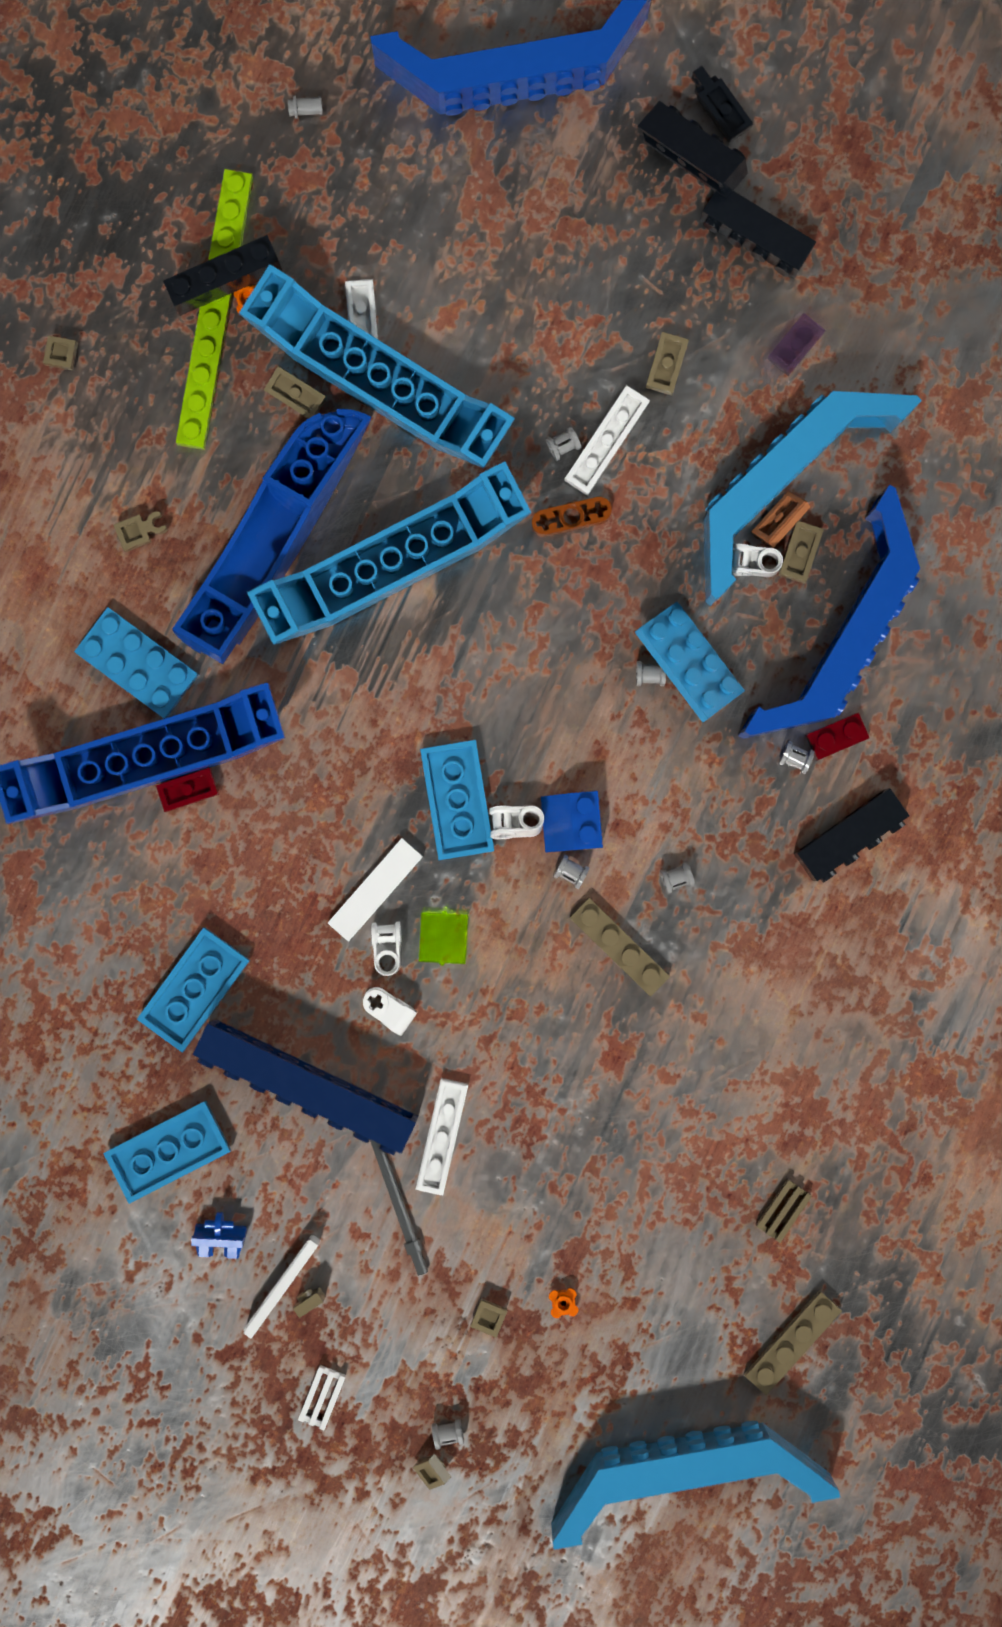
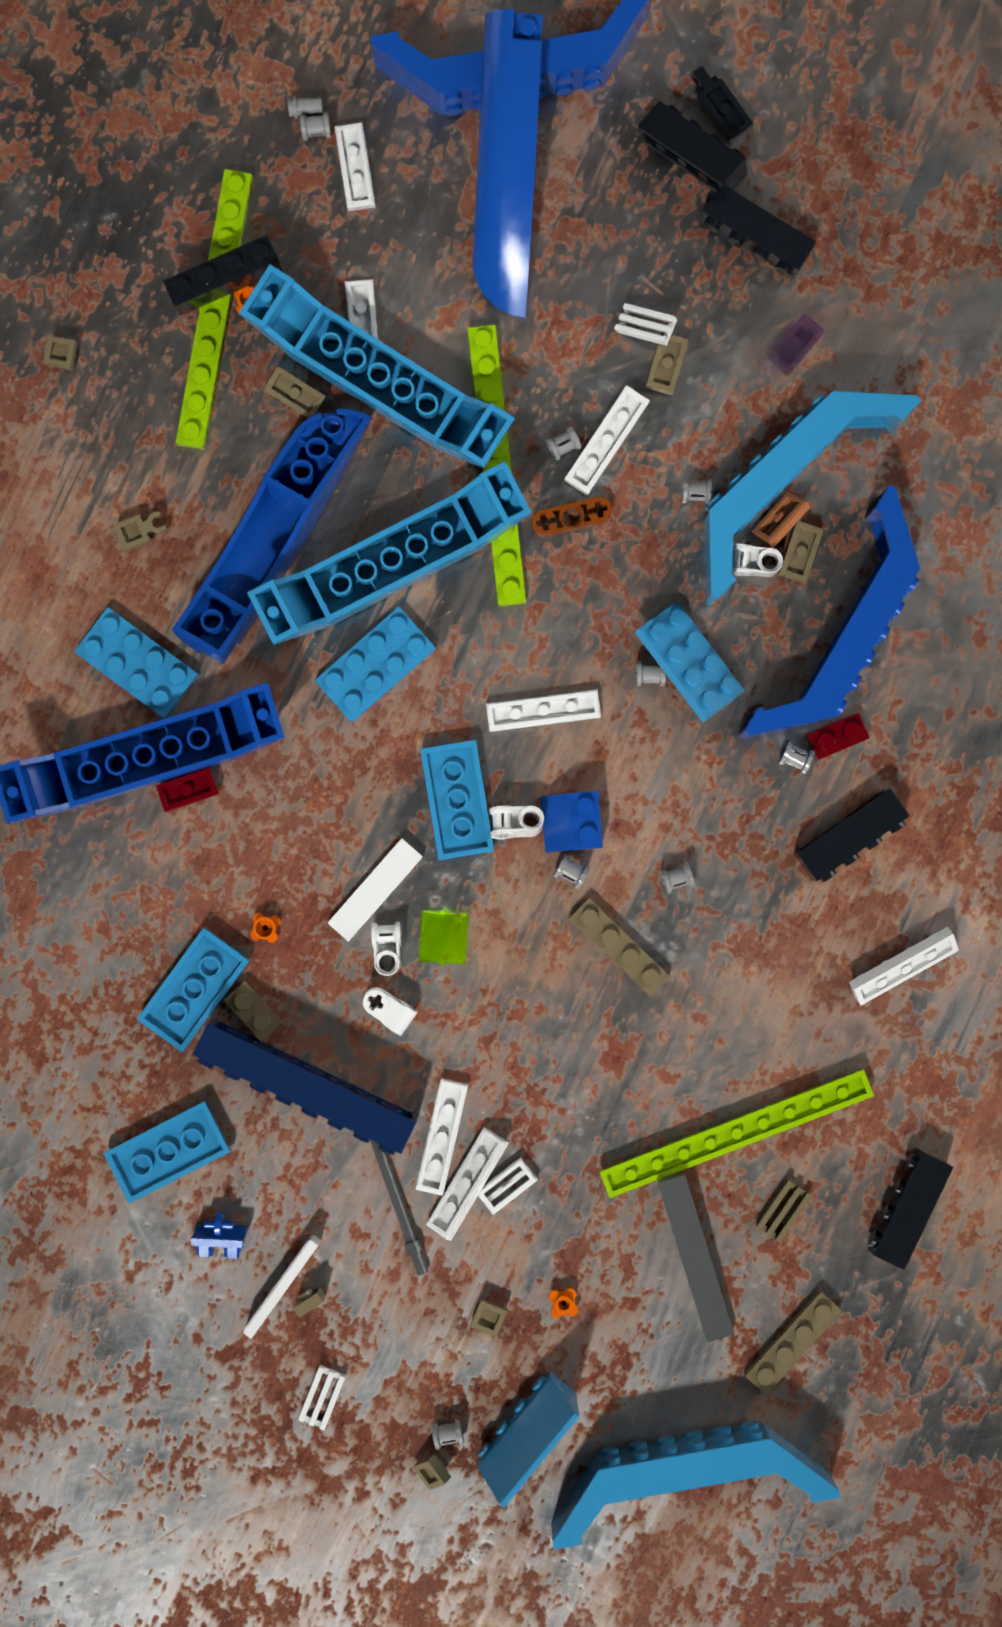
(253, 1011): none -> dark tan plate
(258, 932): none -> orange plate
(315, 126): none -> light grey bush
(355, 166): none -> white tile
(375, 664): none -> dark azure plate
(467, 1183): none -> white tile
(489, 389): none -> lime plate
(507, 157): none -> blue slope
(525, 1171): none -> white tile
(528, 1437): none -> dark azure slope
(543, 710): none -> white tile
(650, 314): none -> white tile
(695, 1257): none -> dark grey tile
(696, 491): none -> light grey bush
(736, 1133): none -> lime plate
(904, 966): none -> white plate
(909, 1209): none -> black brick

